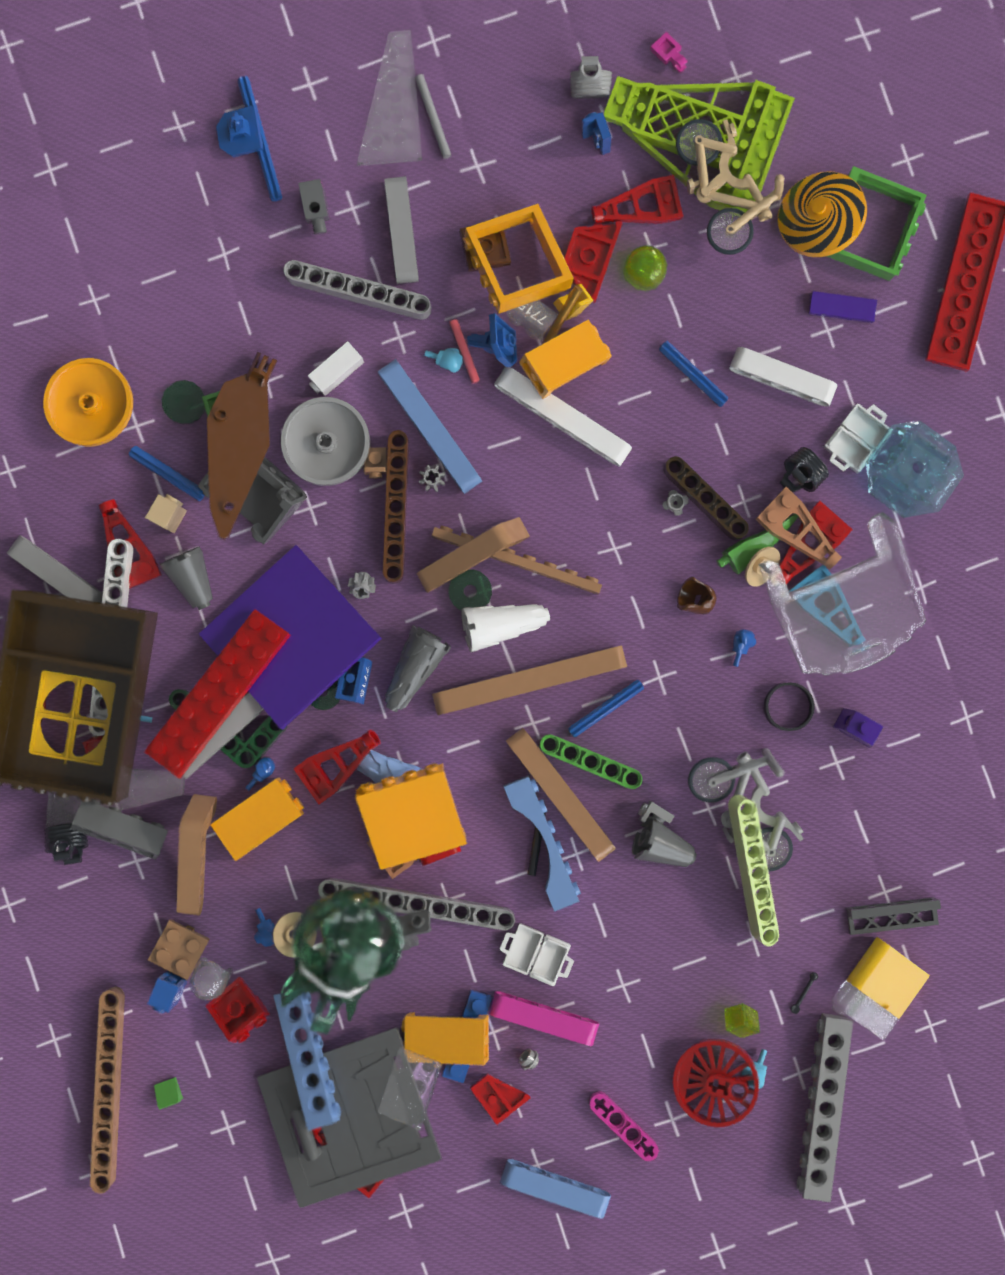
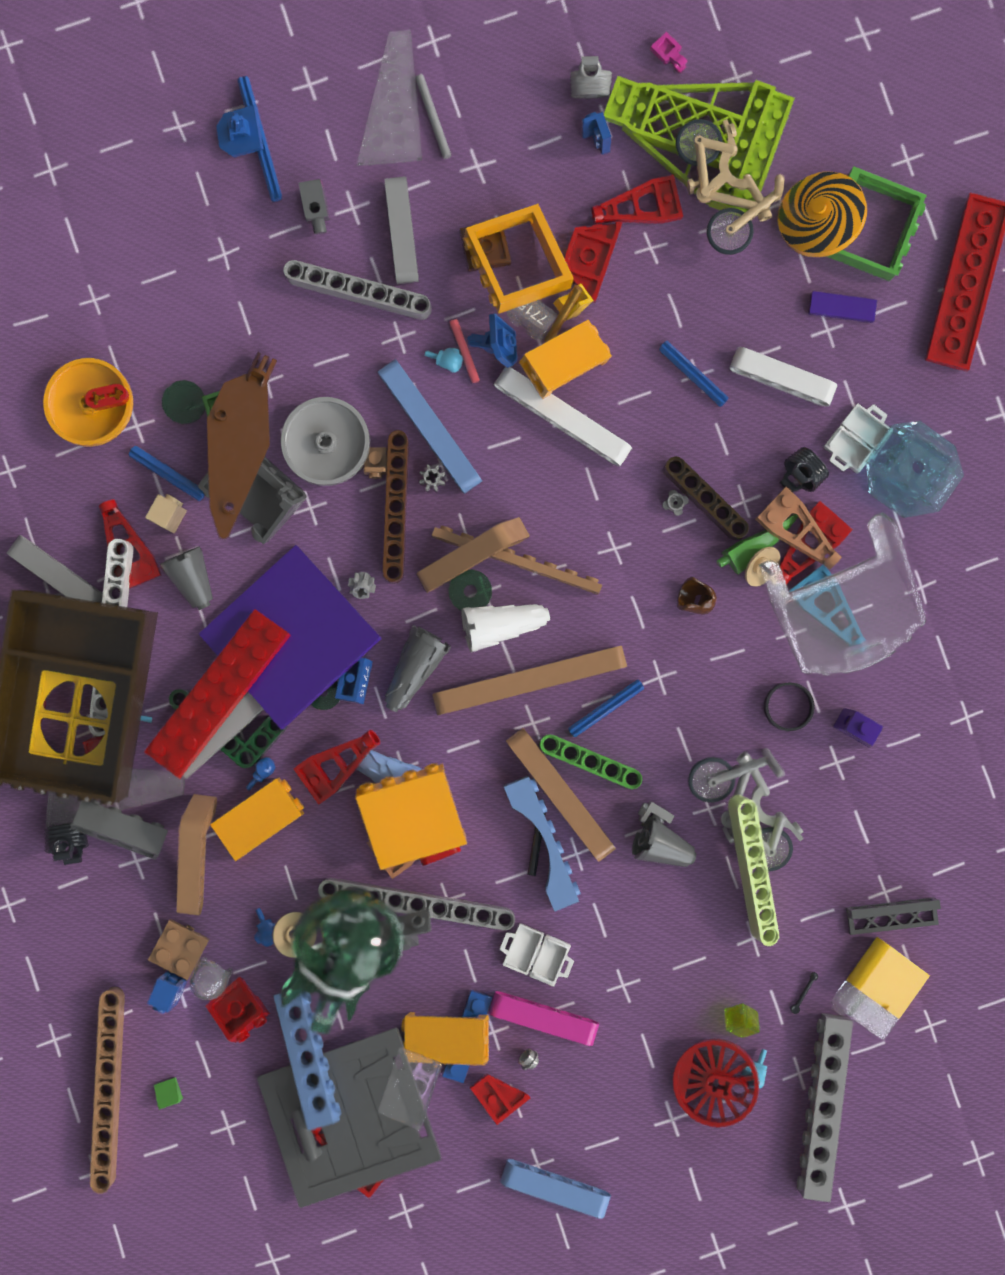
(107, 402): none -> red beam
(335, 369): white brick -> none
(625, 1124): dark pink beam -> none
(645, 267): clear neon green cylinder -> none
(742, 642): blue piece -> none

